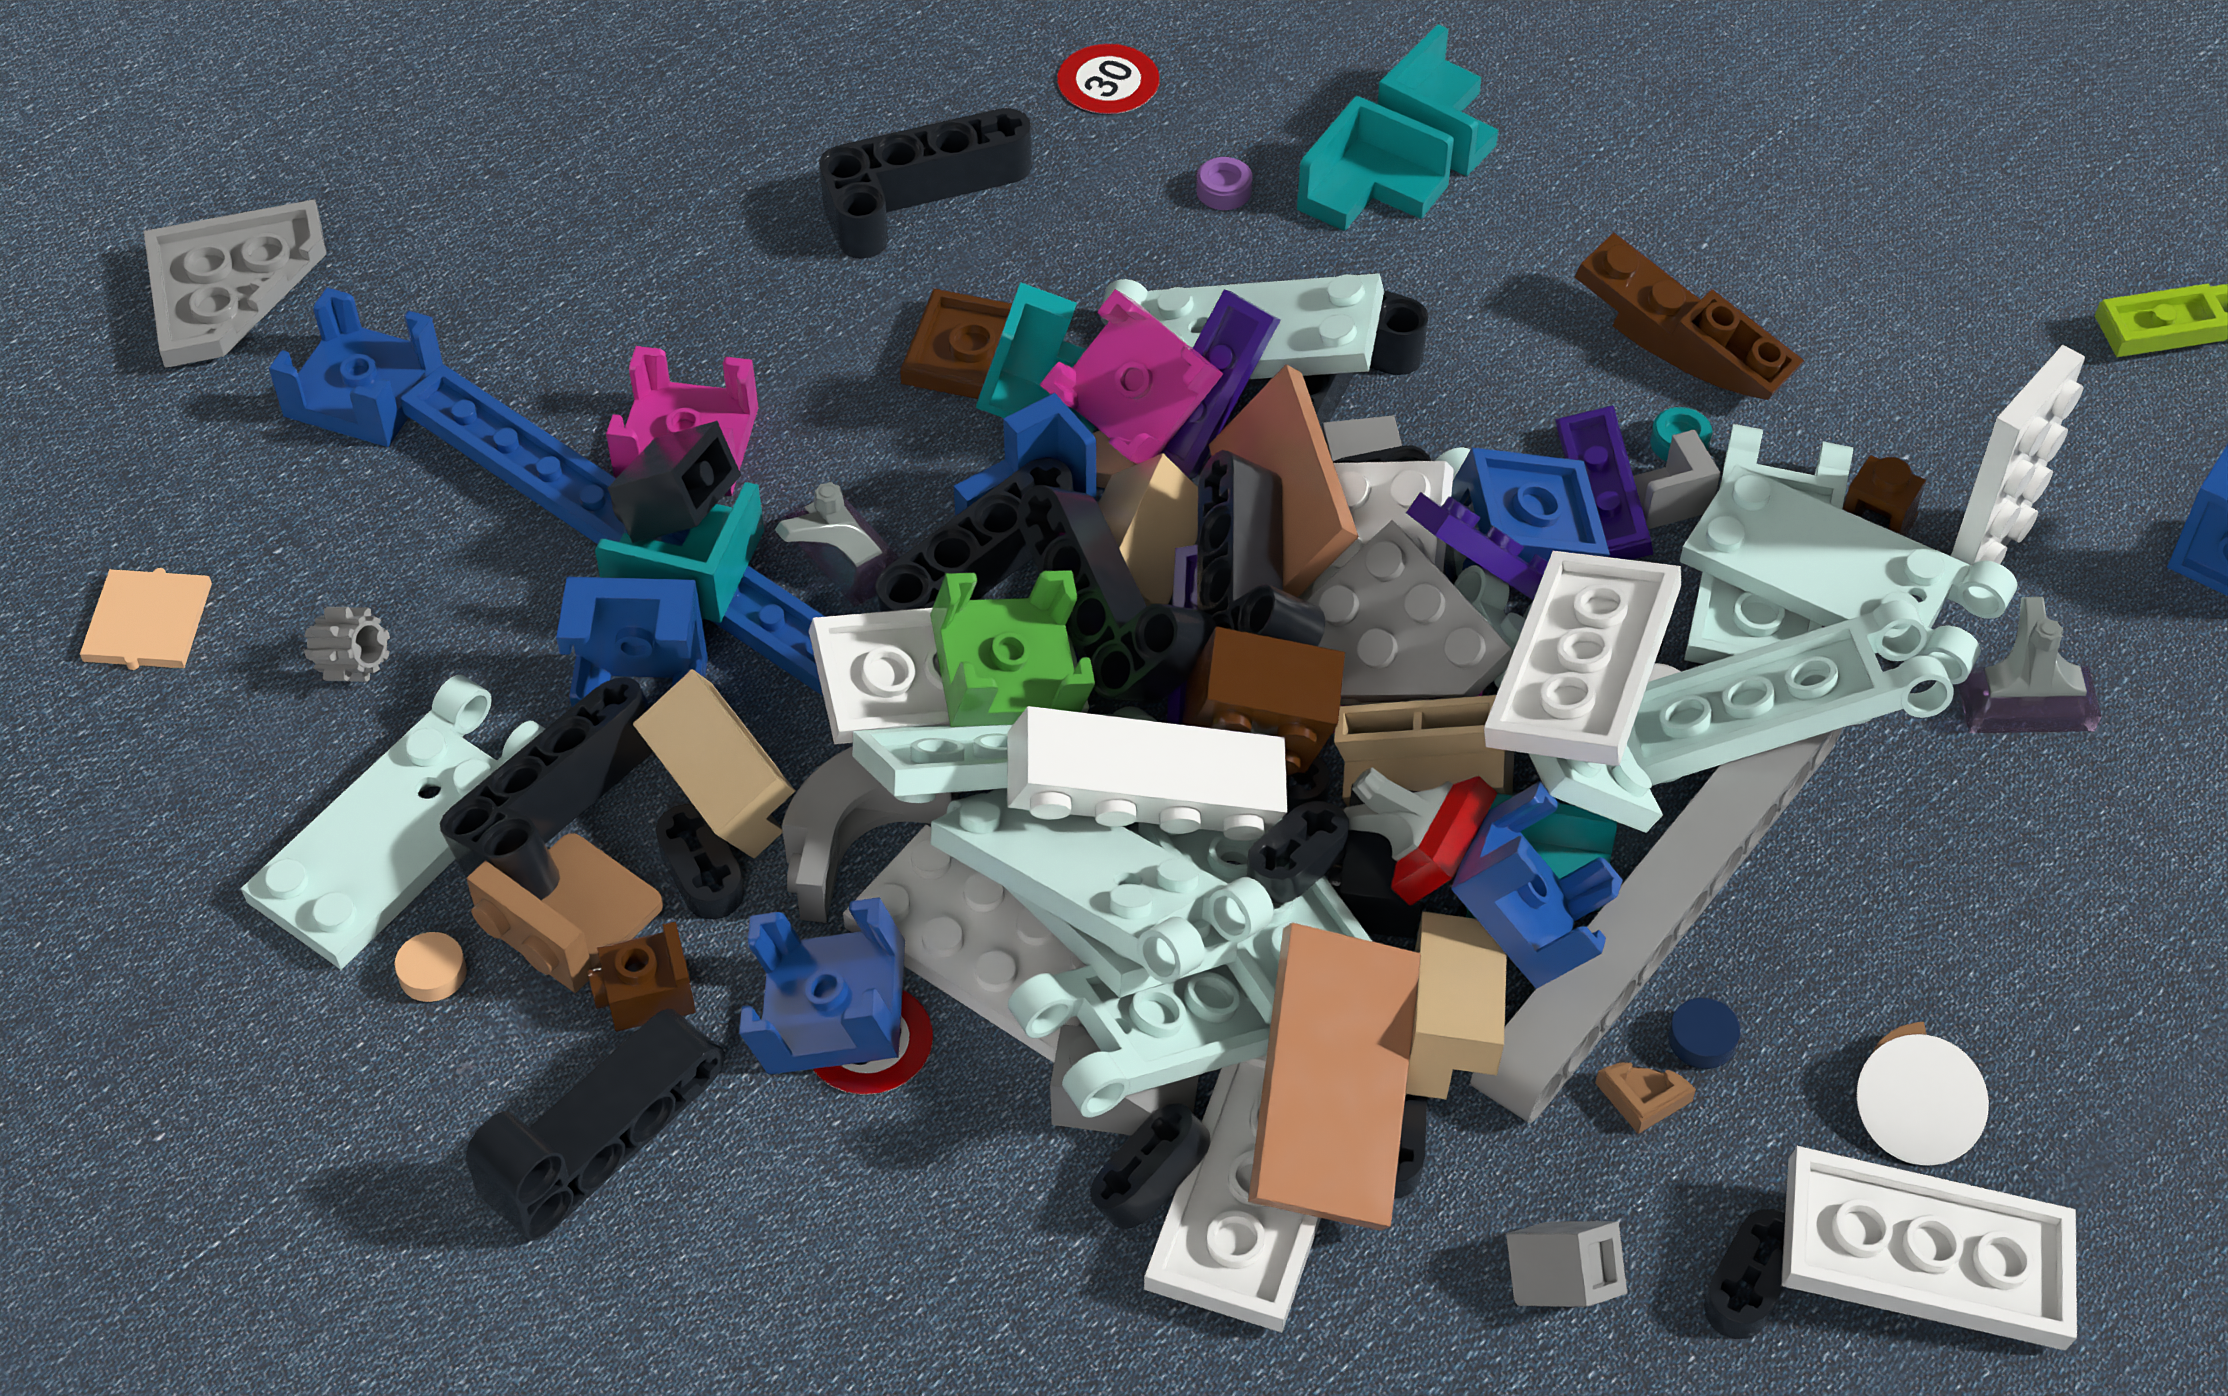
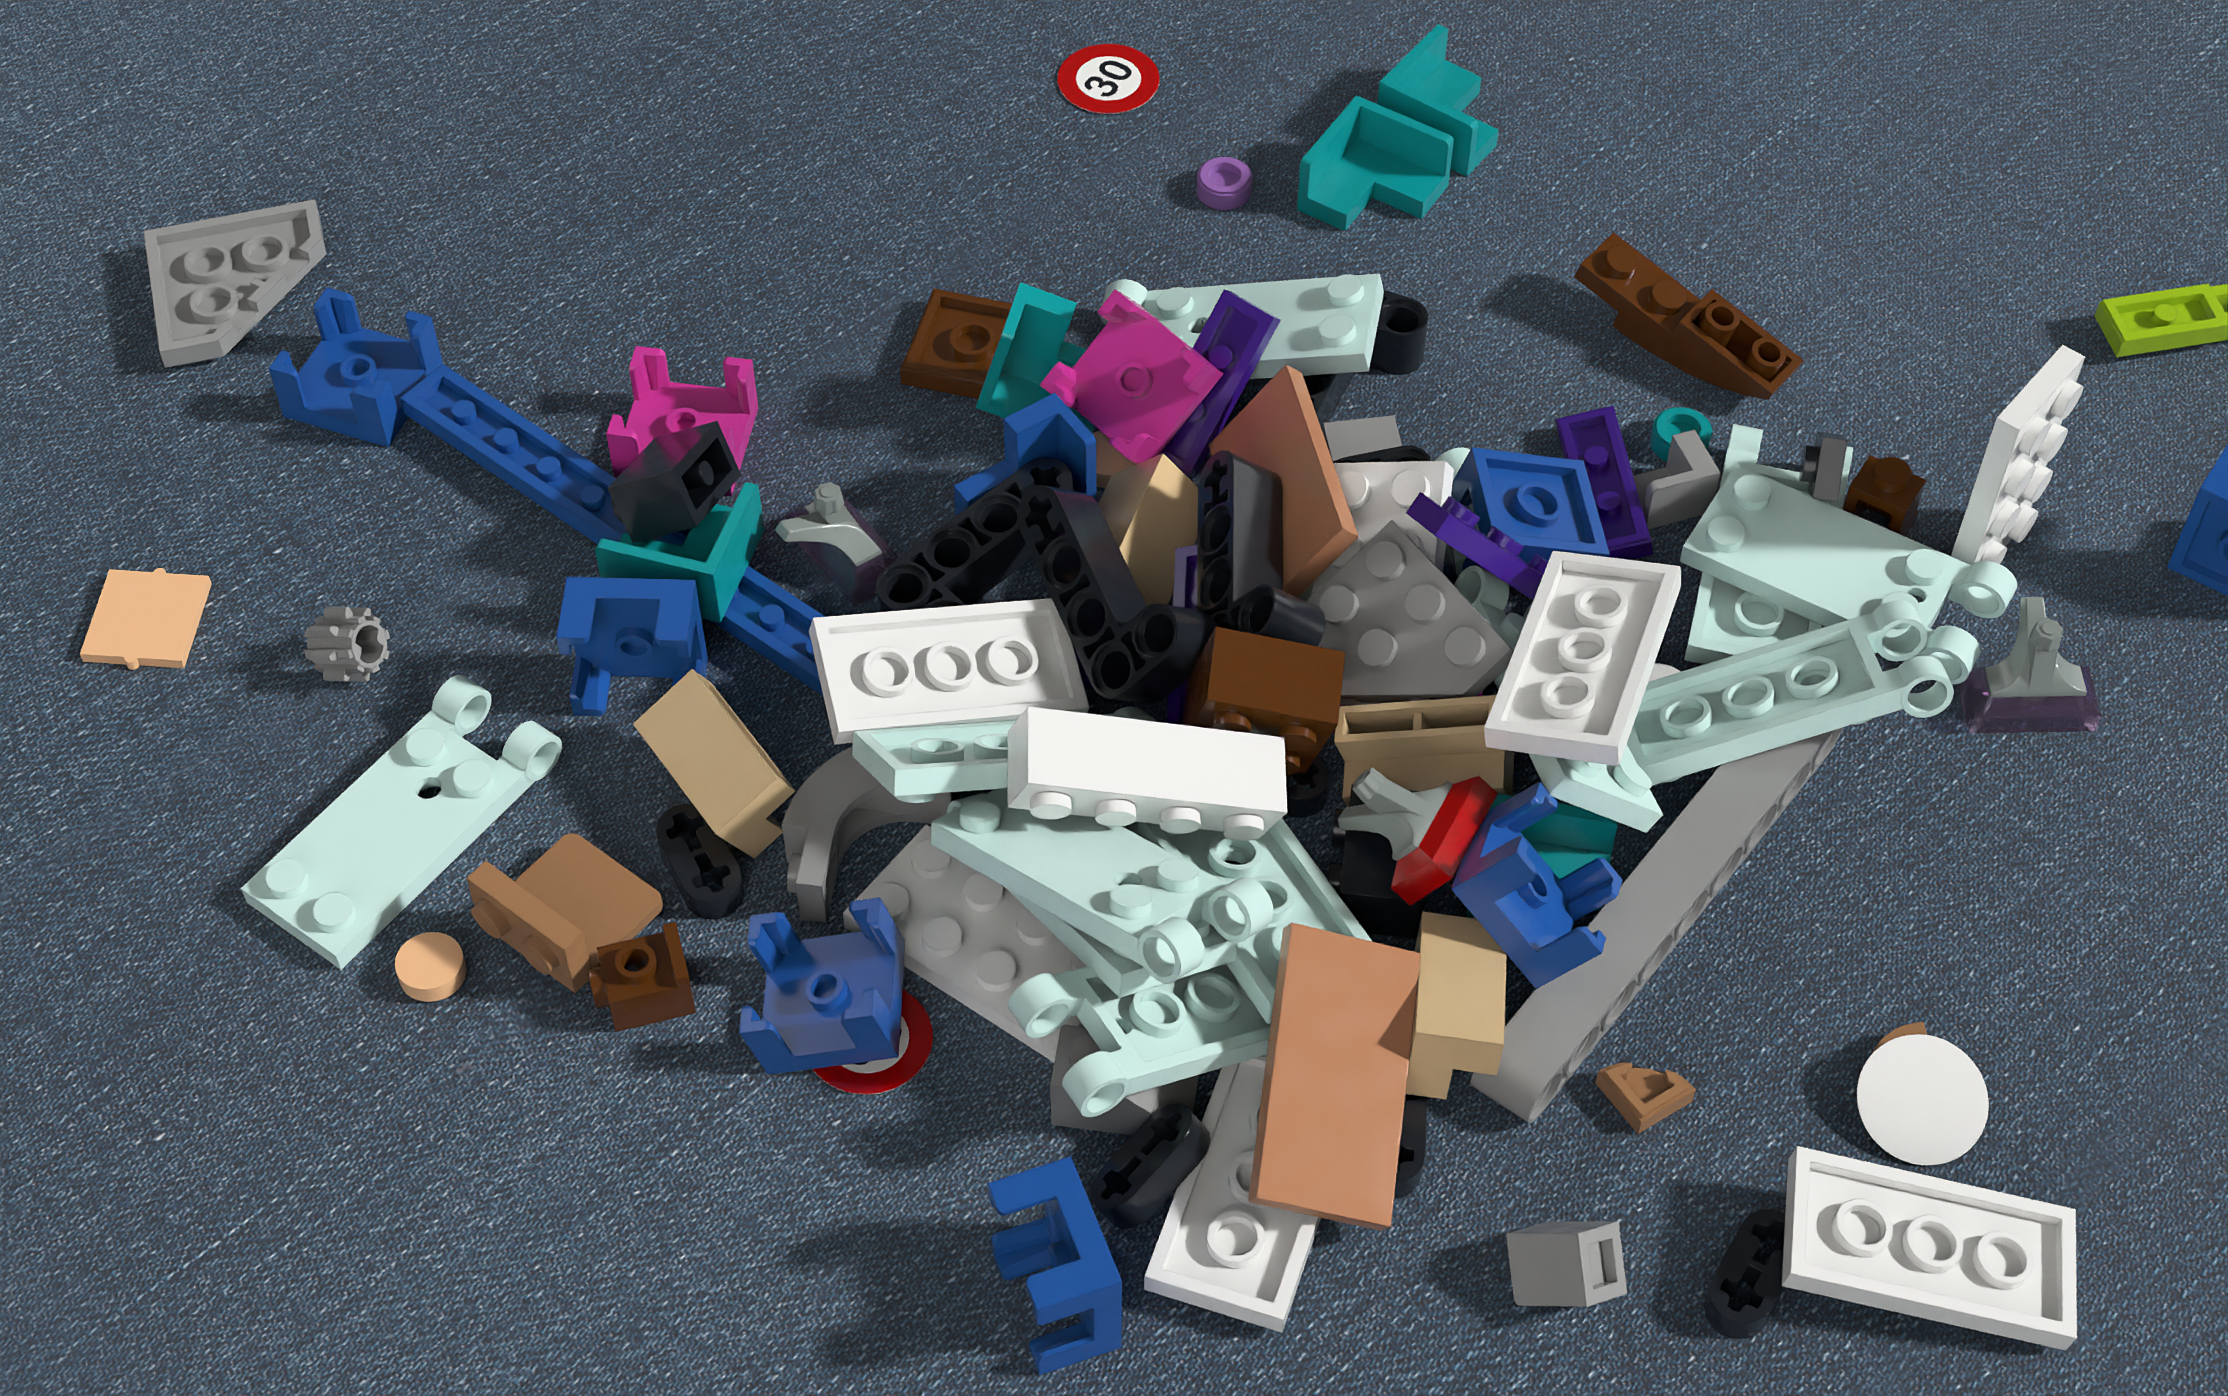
(548, 787): black beam -> none
(558, 1162): black beam -> none
(917, 168): black beam -> none
(1007, 651): bright green panel -> none
(1082, 1269): none -> blue panel
(1306, 859): black beam -> none
(1704, 1033): dark blue tile -> none
(1824, 465): none -> black plate

